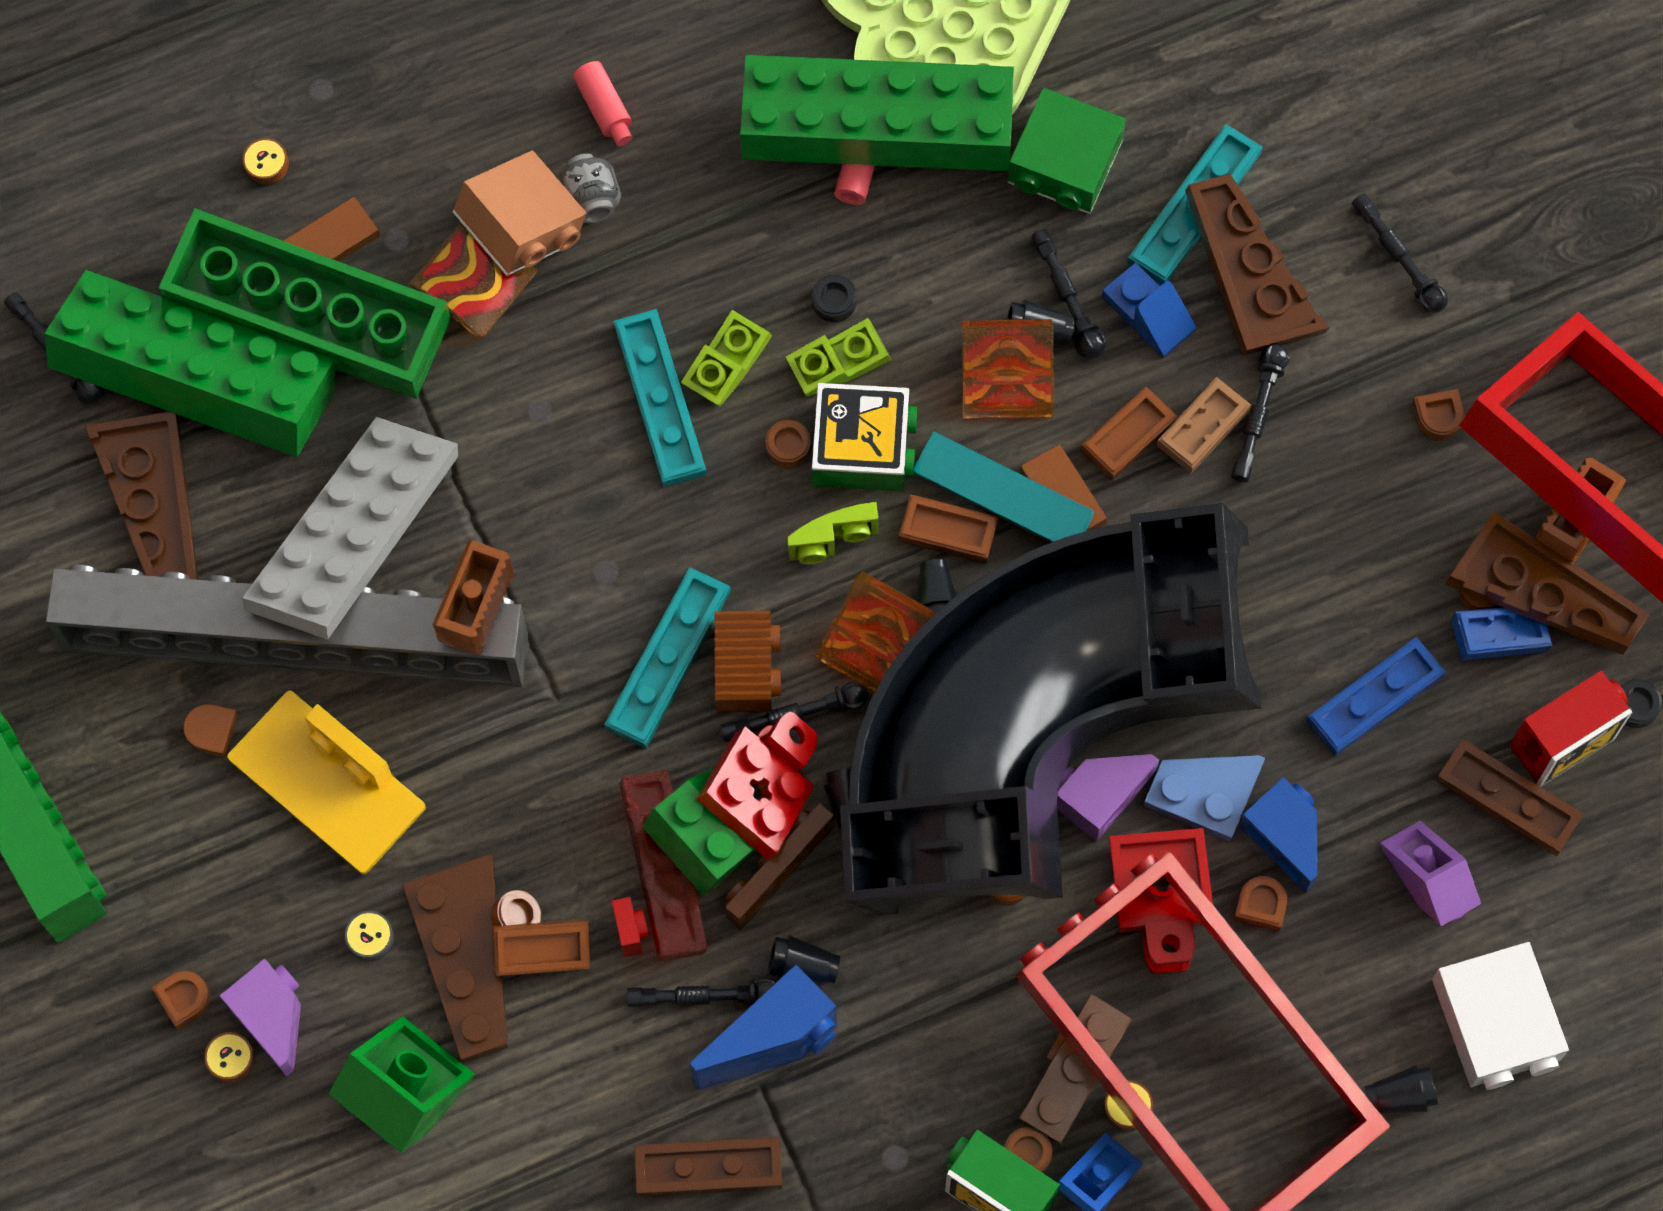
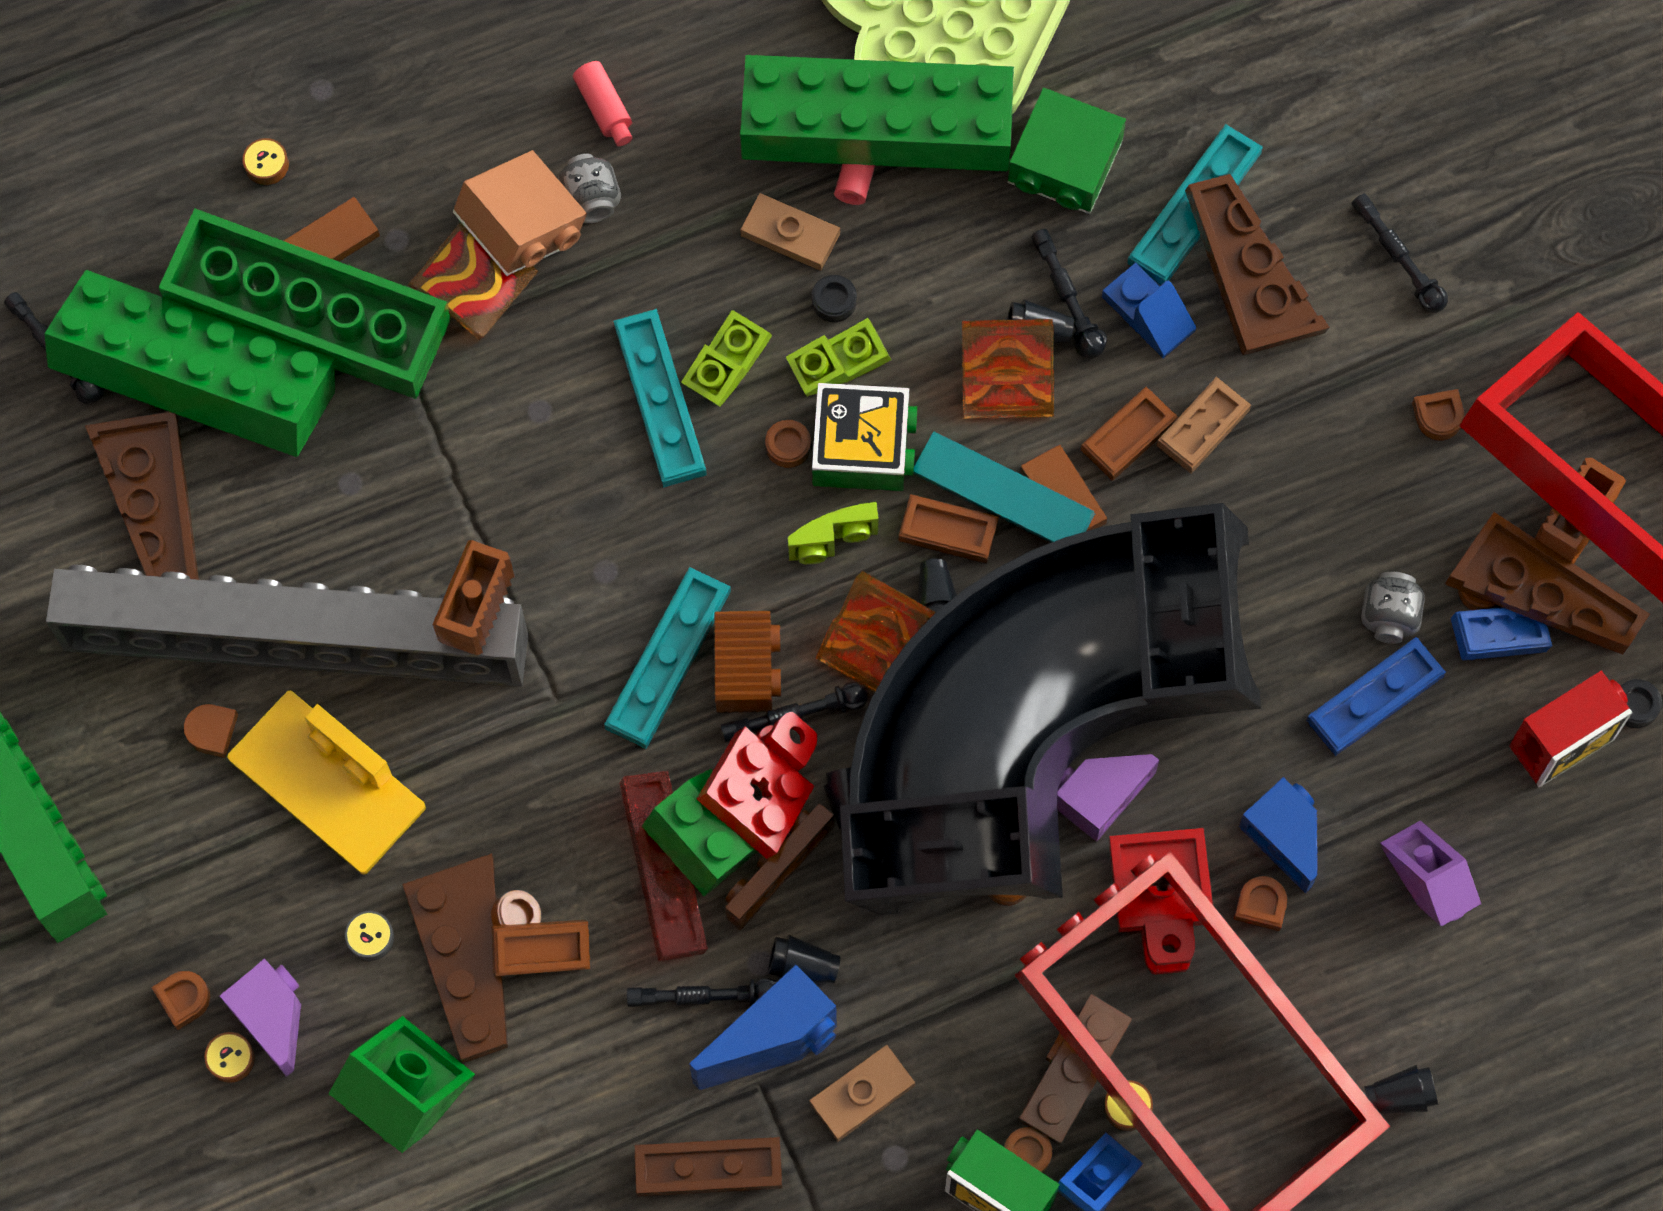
(350, 528): light grey plate -> none
(630, 926): red plate -> none
(790, 231): none -> medium nougat plate
(862, 1093): none -> medium nougat plate
(1205, 791): medium blue wing -> none
(1271, 365): black piece -> none
(1393, 607): none -> head
(1500, 1016): white brick -> none
(1509, 797): reddish brown plate -> none

